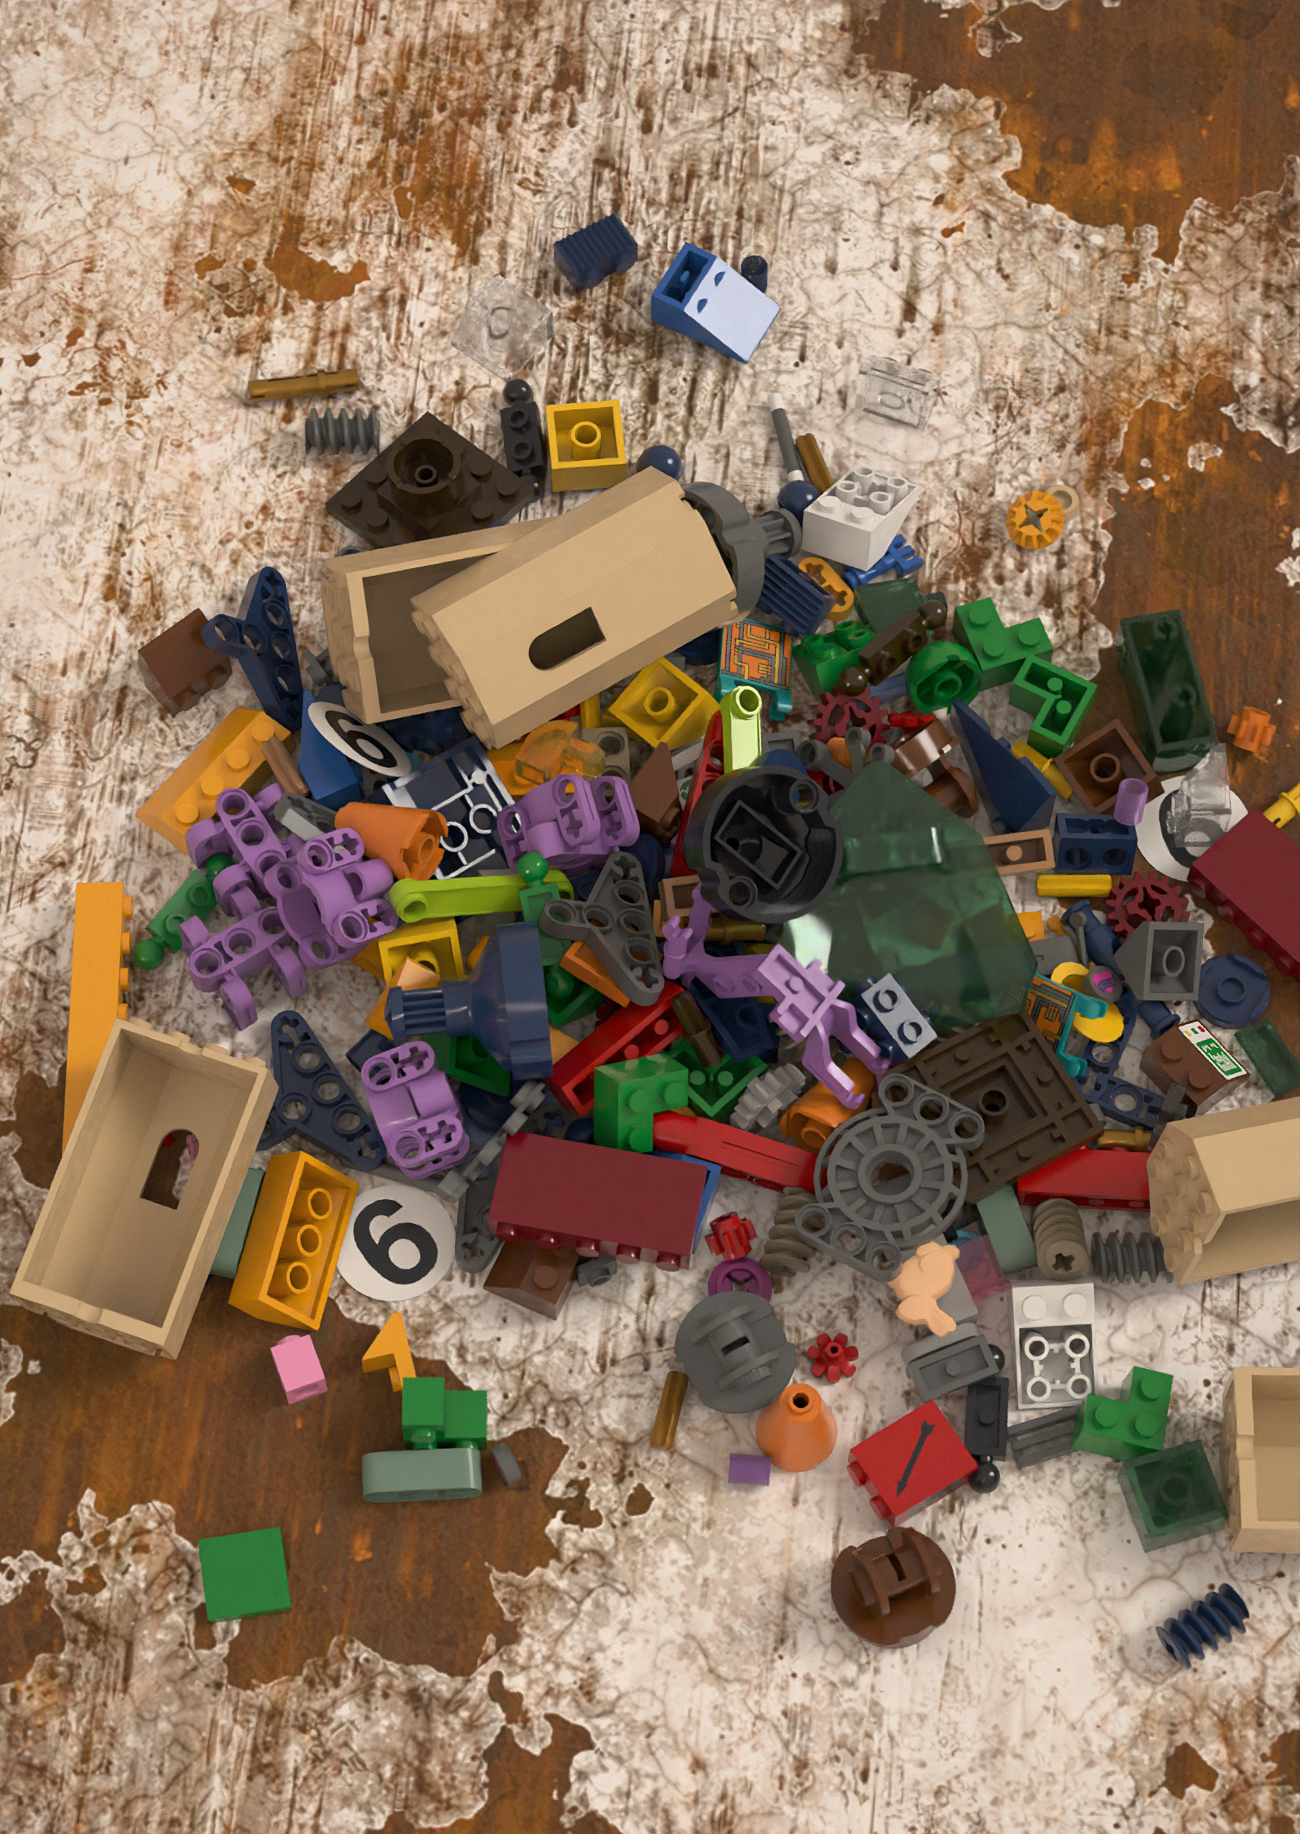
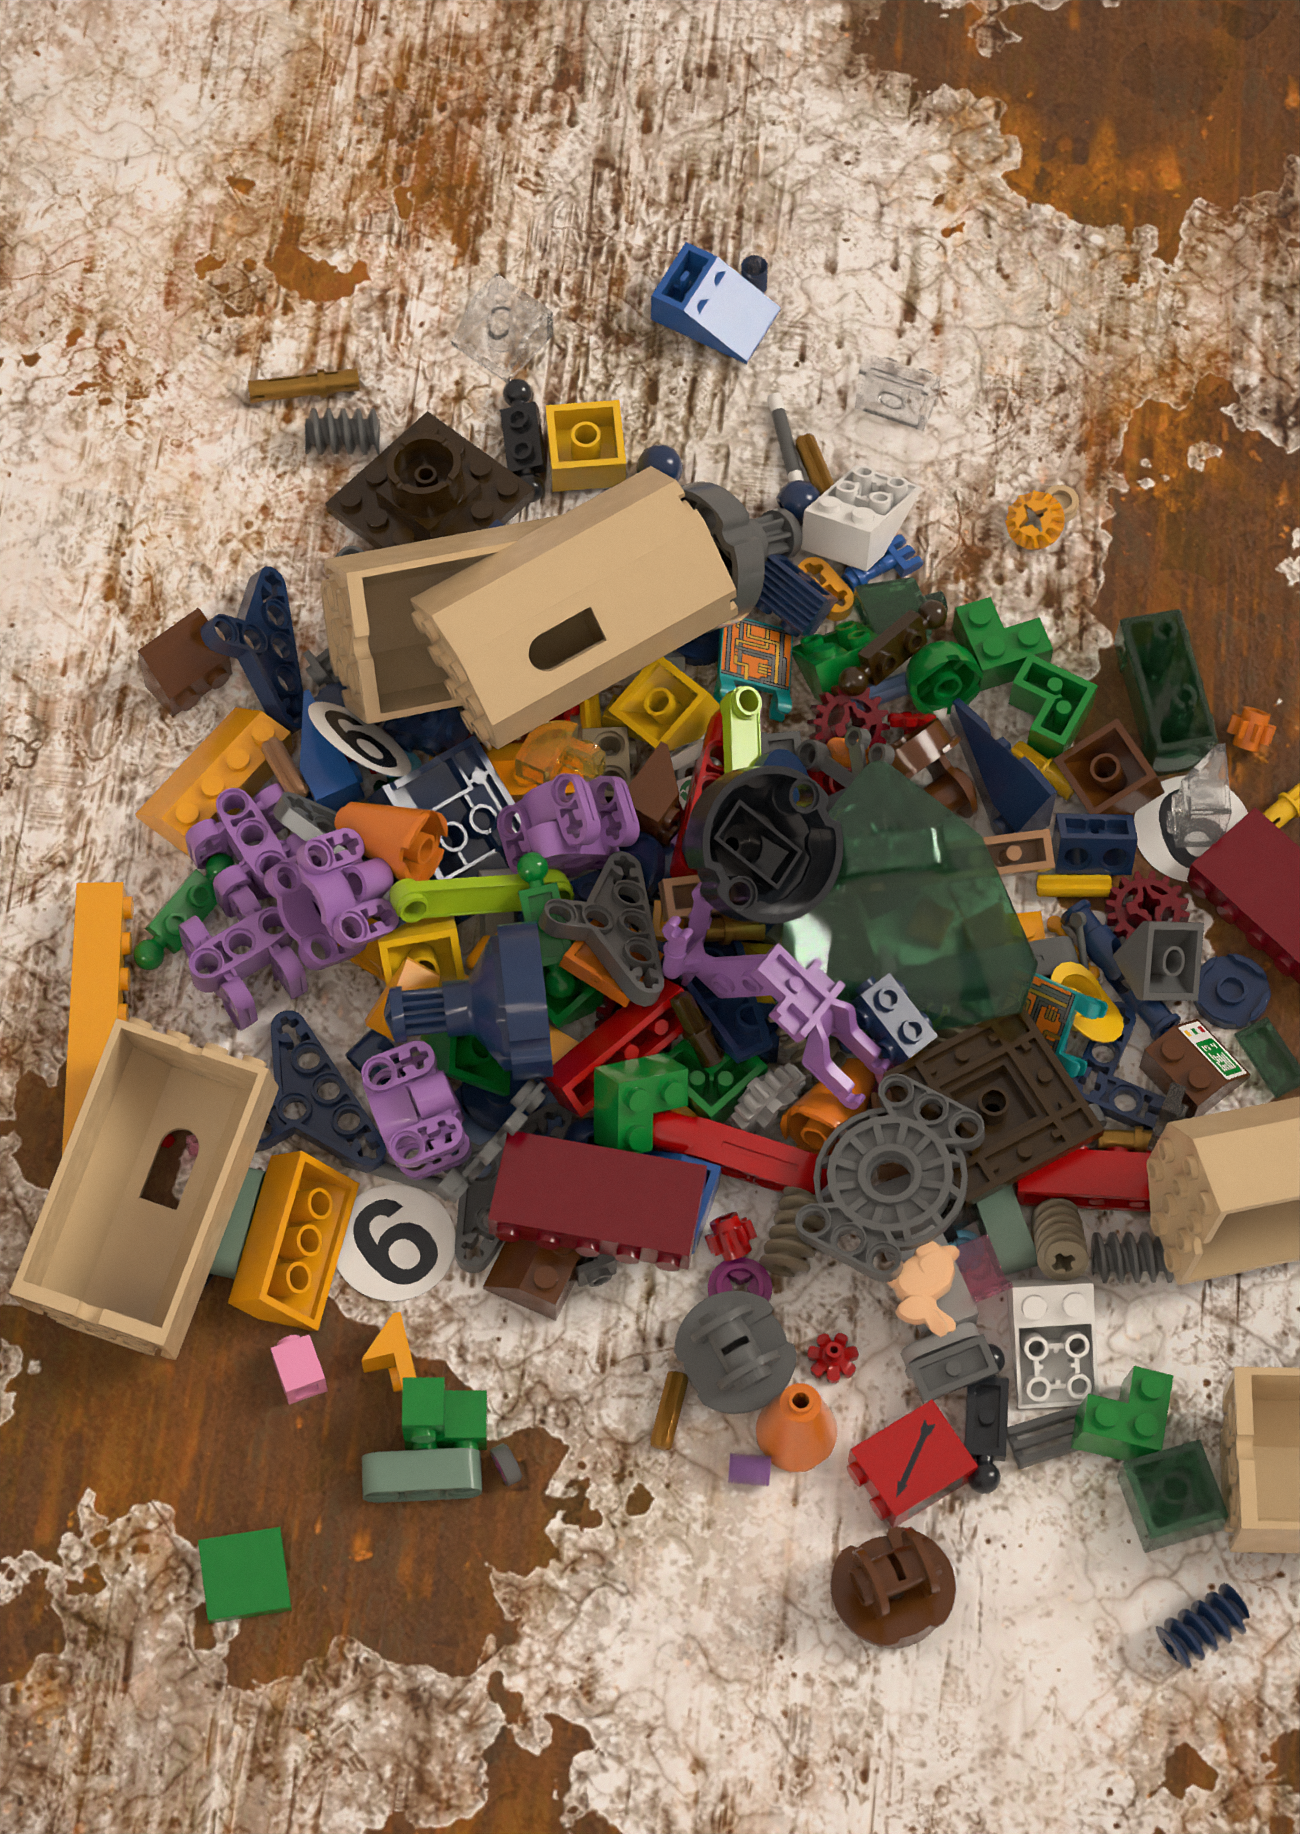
(596, 252): dark blue brick -> none
(1102, 984): dark grey tile -> none
(1133, 804): medium lavender piece -> none

